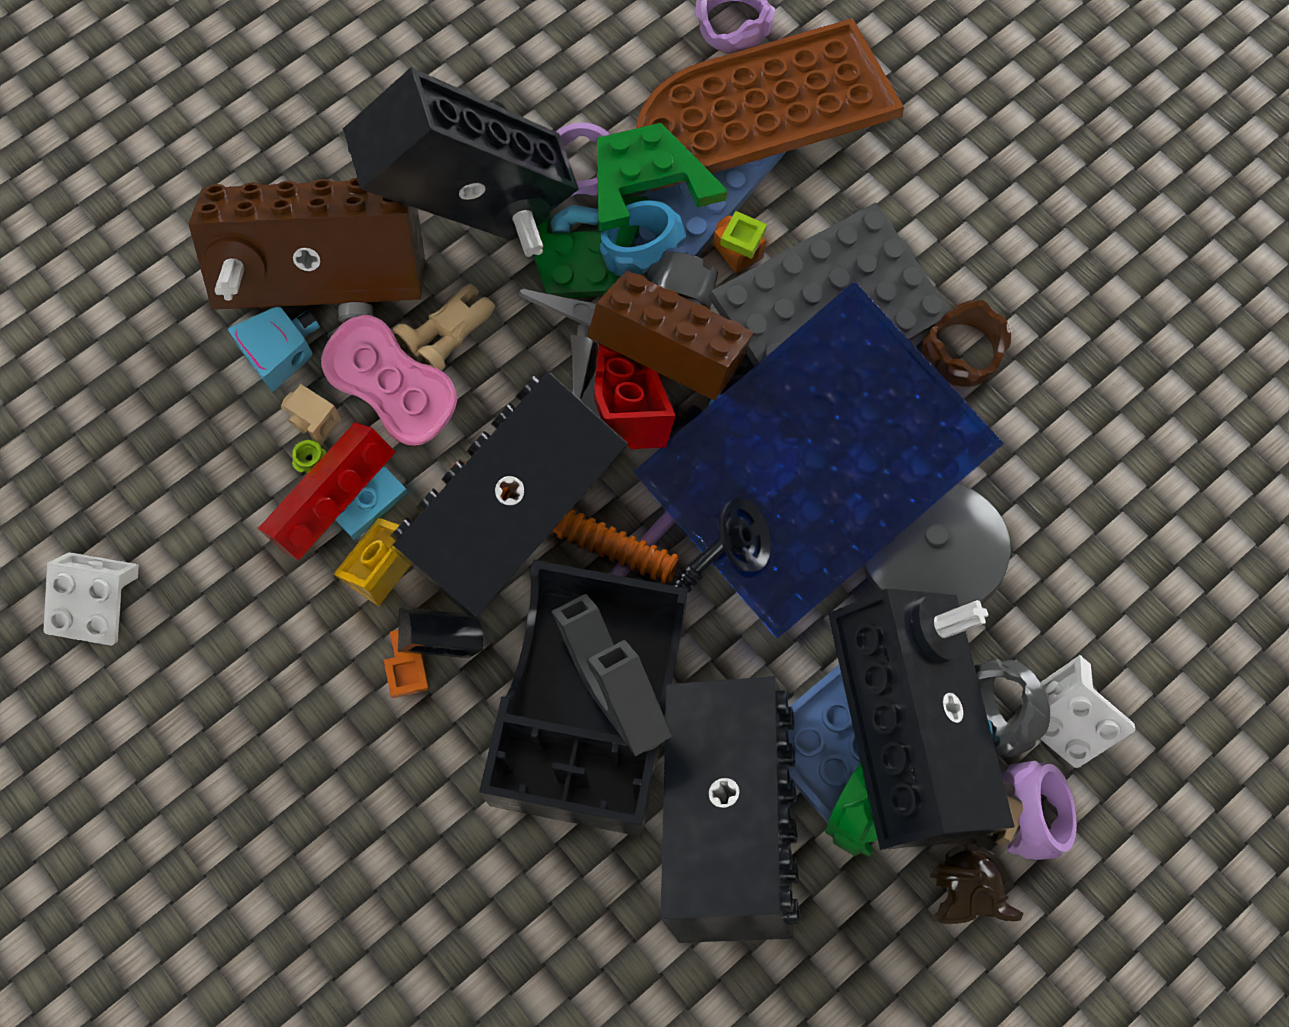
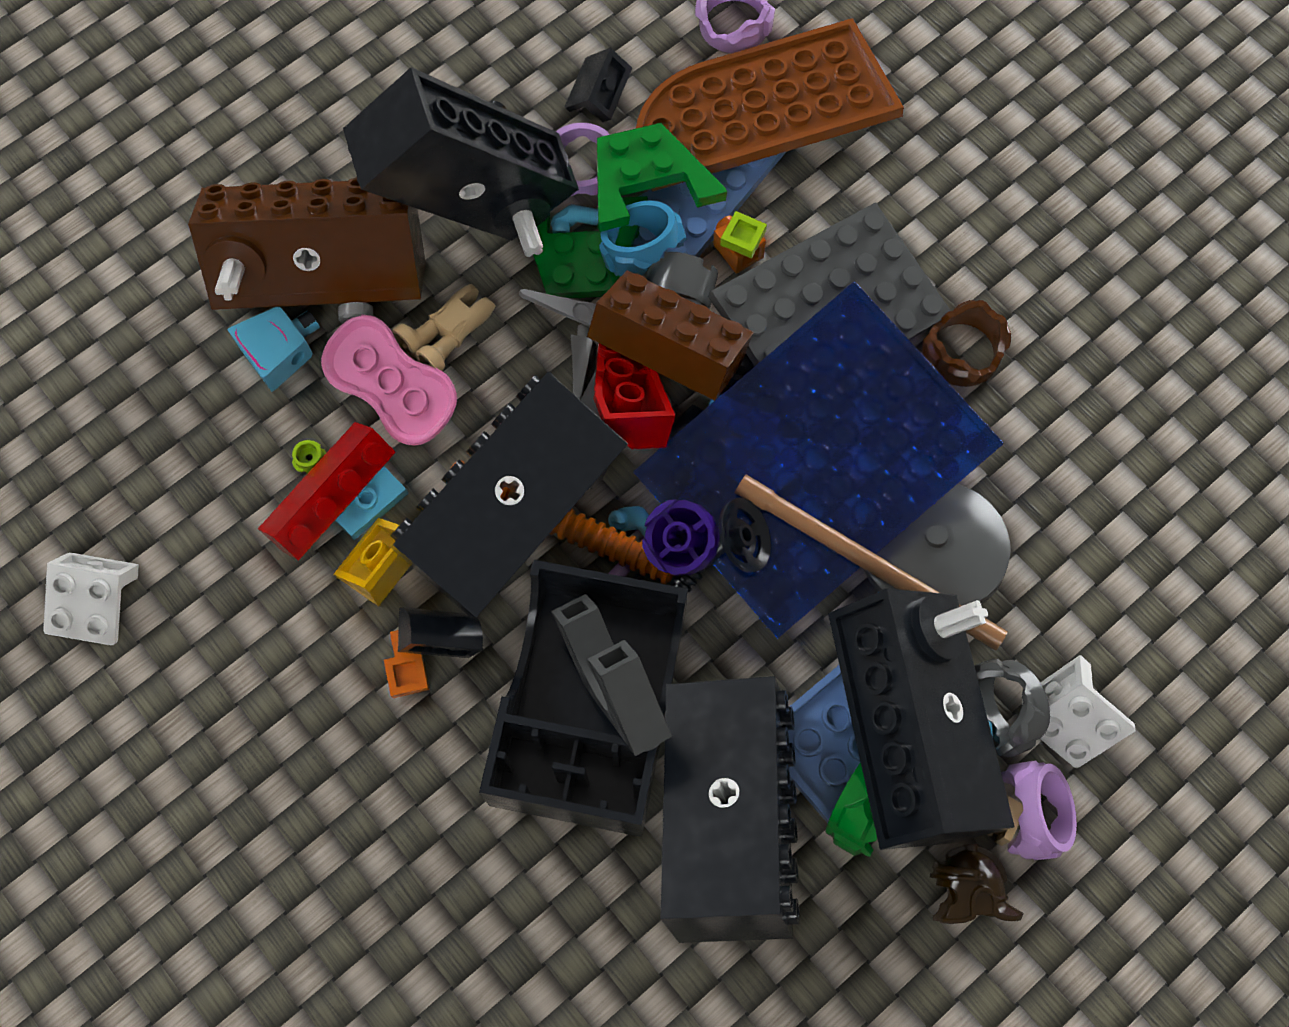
(311, 413): tan brick -> none
(600, 84): none -> black panel
(629, 519): none -> medium azure arm
(680, 537): none -> dark purple cylinder
(768, 500): none -> medium nougat piece

